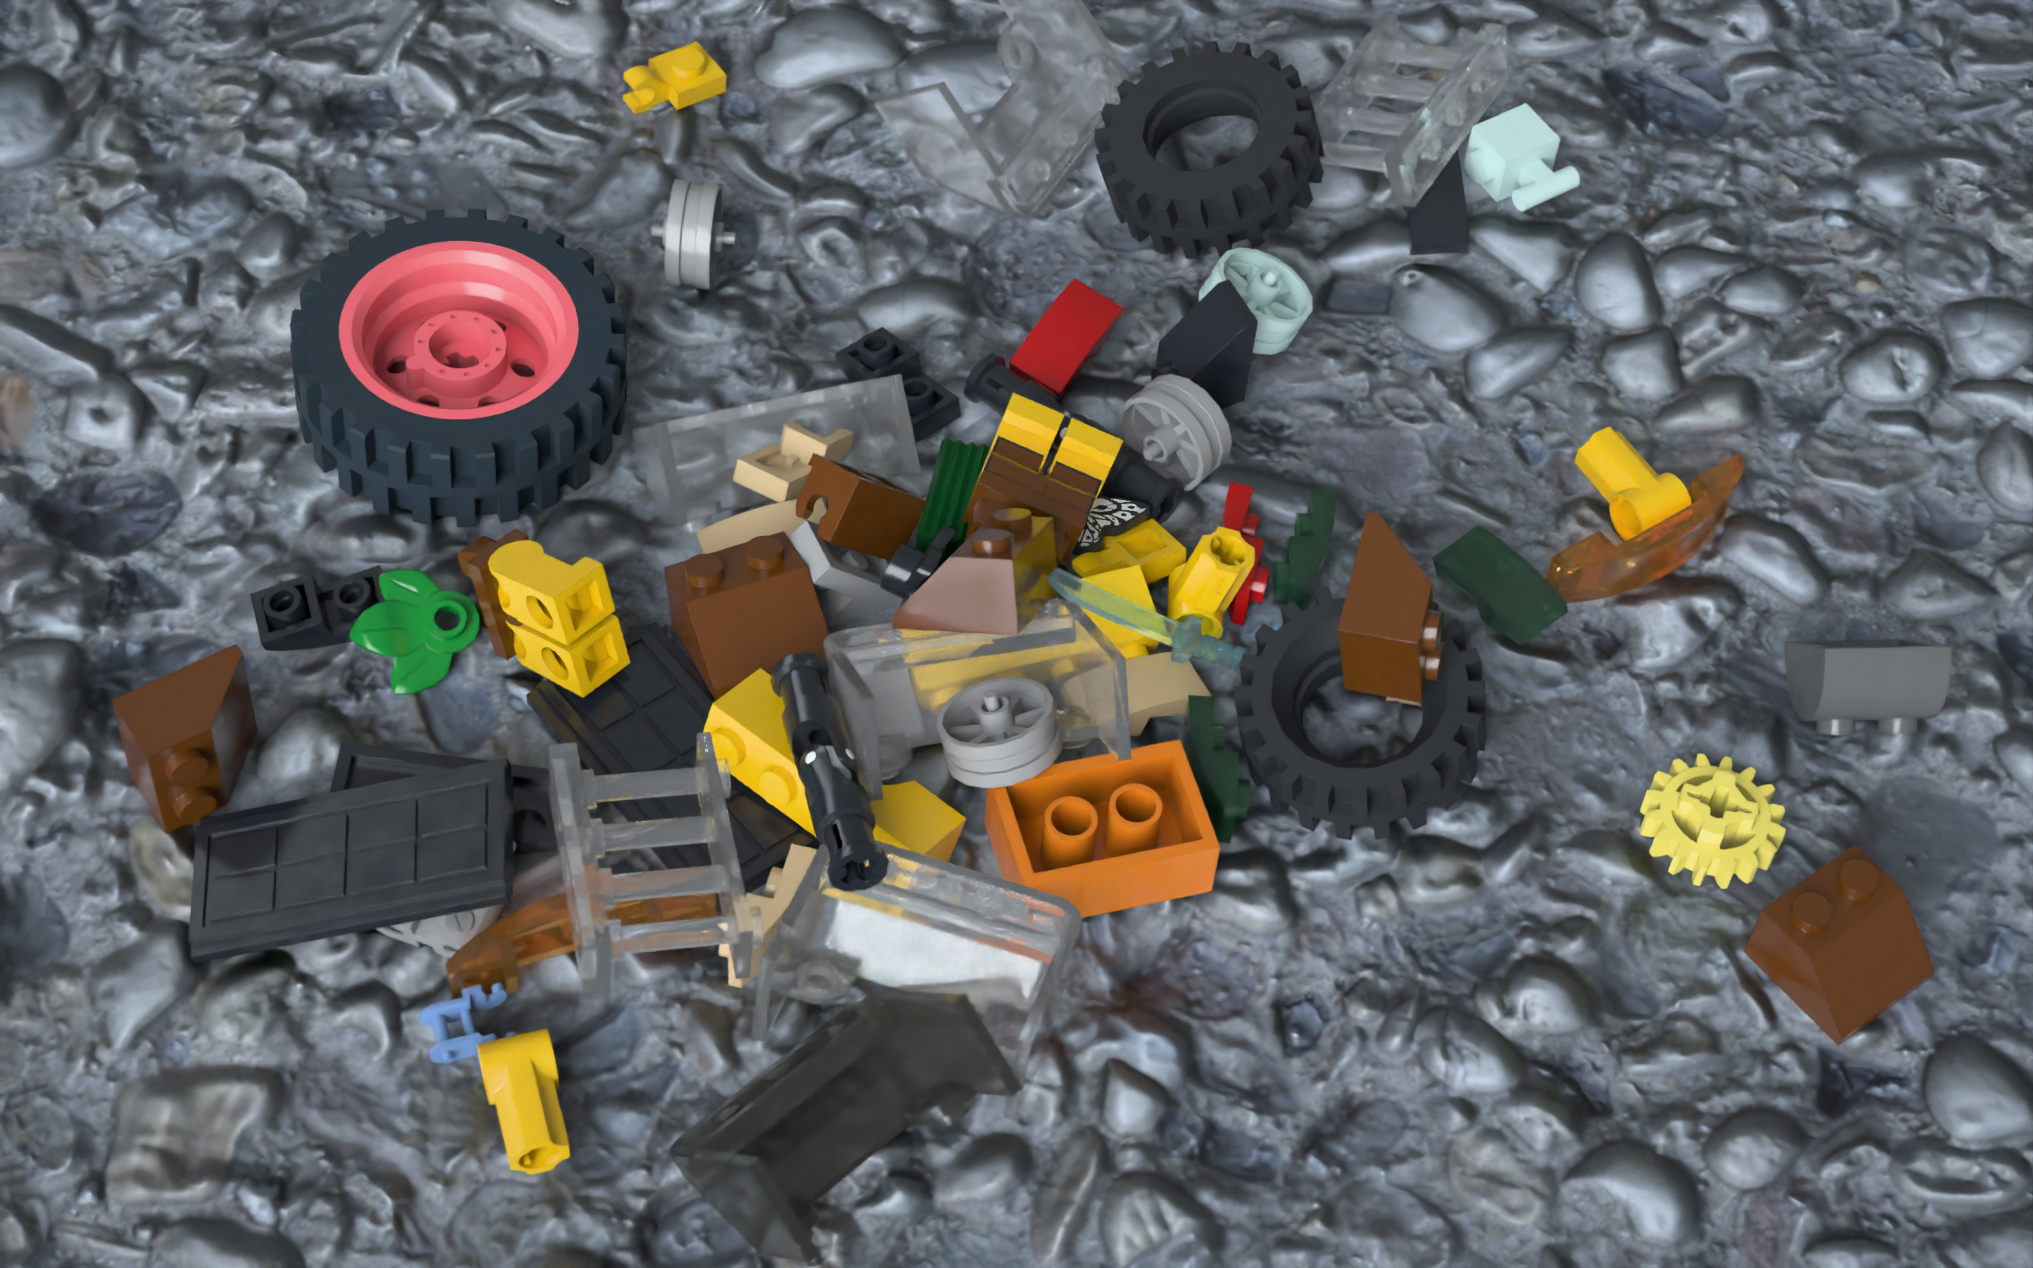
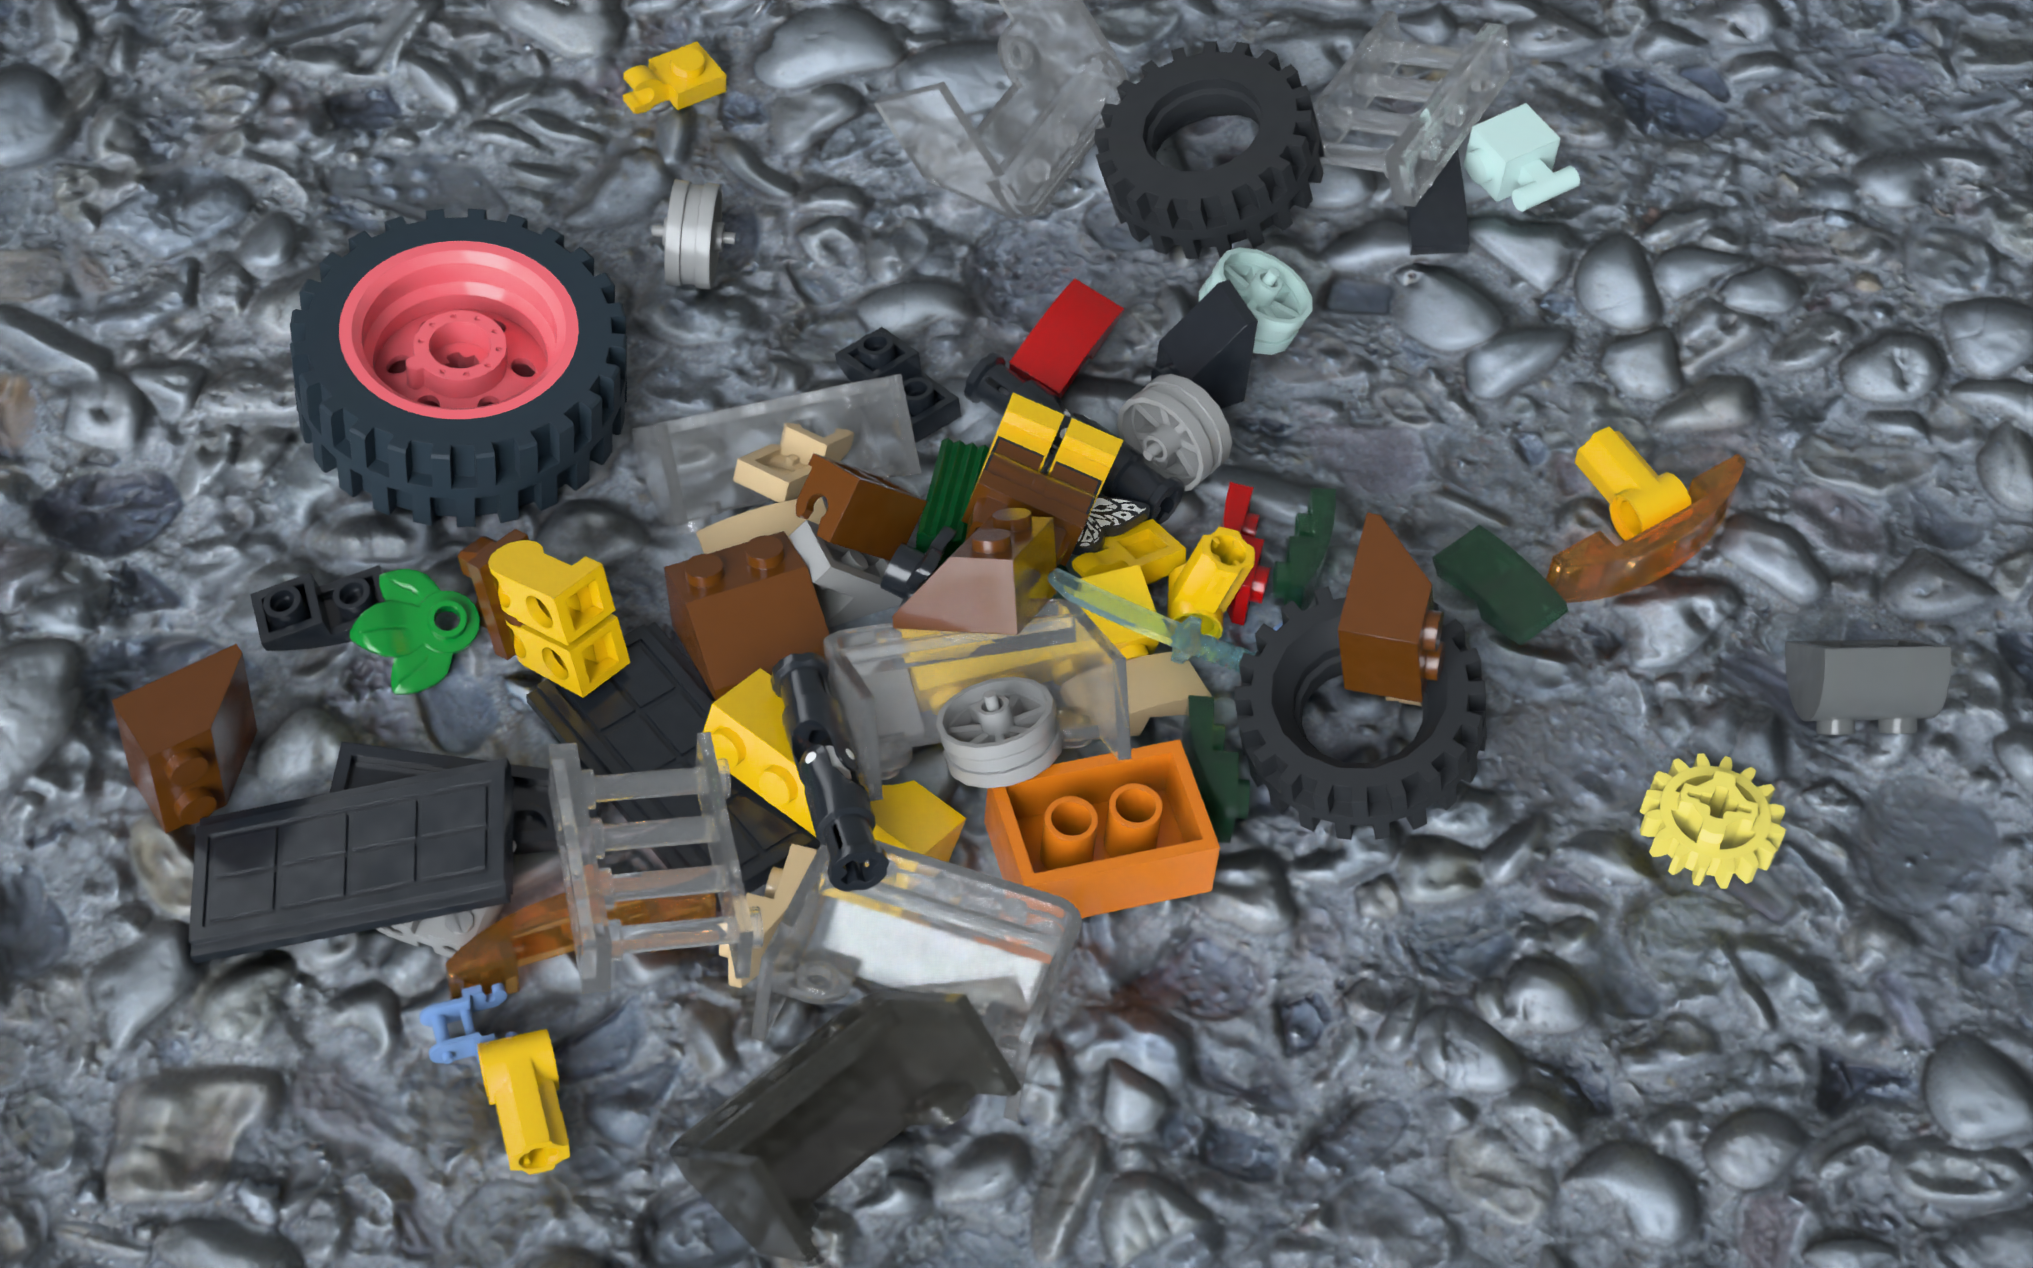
(1842, 944): reddish brown slope -> none

